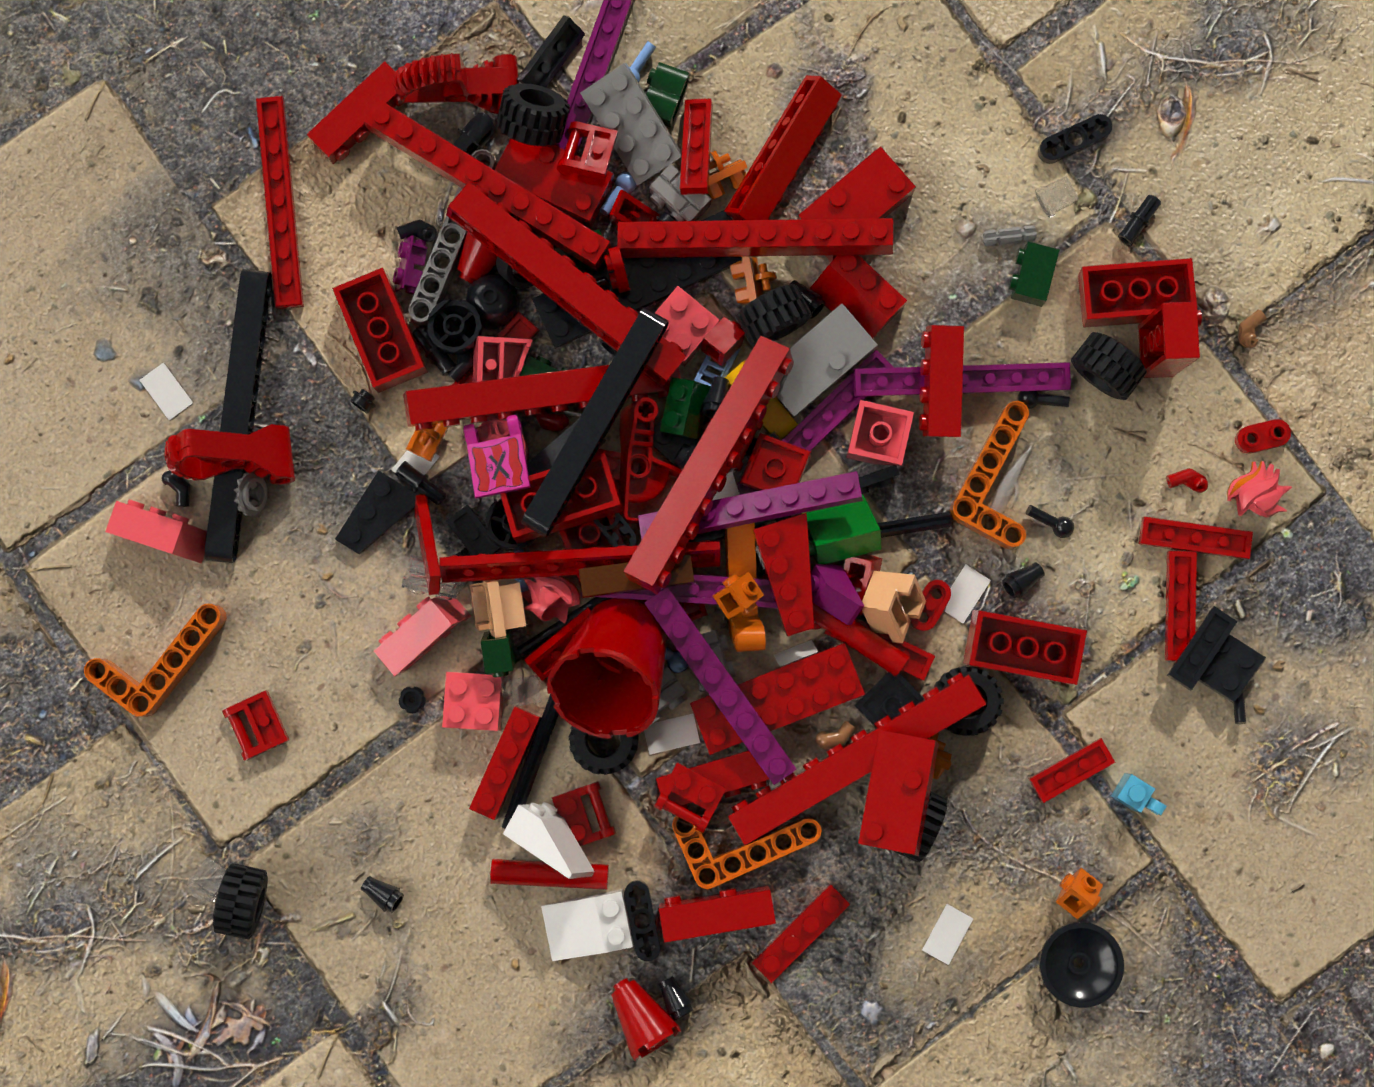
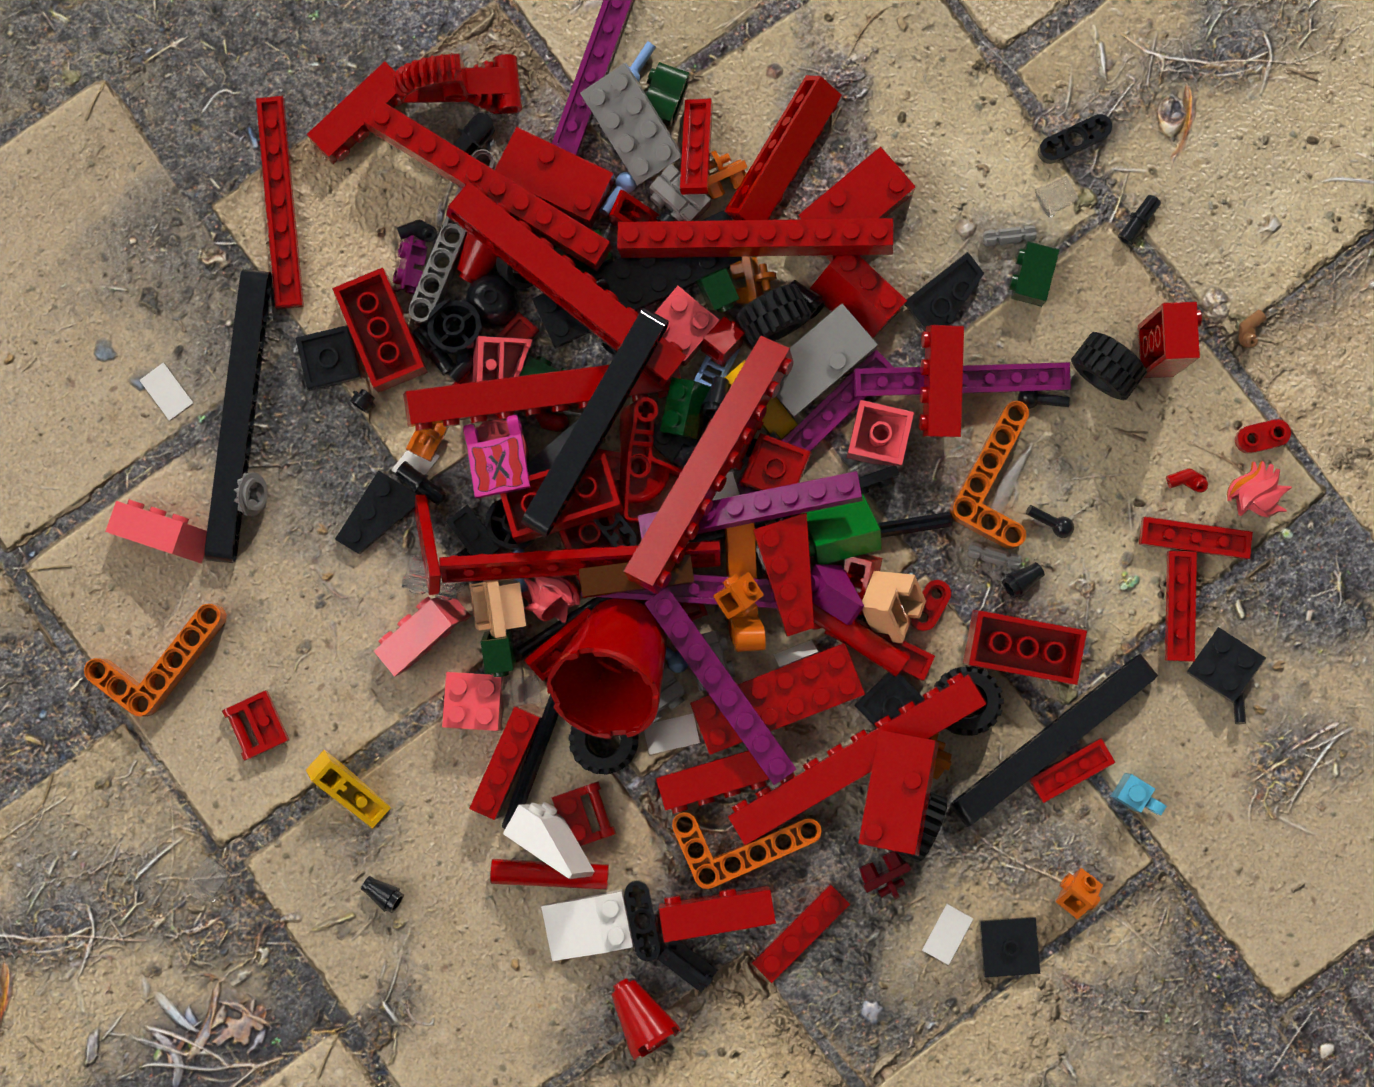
(180, 486): black arm -> none
(208, 453): red arm -> none
(240, 901): black tyre -> none
(328, 358): none -> black plate
(347, 789): none -> yellow slope
(412, 707): black plate -> none
(532, 114): black tyre -> none
(552, 53): black plate -> none
(596, 152): red plate -> none
(615, 263): red plate -> none
(675, 999): black cone -> none
(687, 965): none -> black hinge
(693, 788): red plate -> none
(718, 290): none -> dark green brick
(829, 740): medium nougat arm -> none
(873, 880): none -> dark red hips
(944, 294): none -> black wing
(966, 593): white sticker -> none
(994, 555): none -> light grey axle
(1009, 947): none -> black plate
(1053, 740): none -> black beam
(1100, 968): black dish -> none
(1132, 290): red brick -> none
(1202, 648): black plate -> none

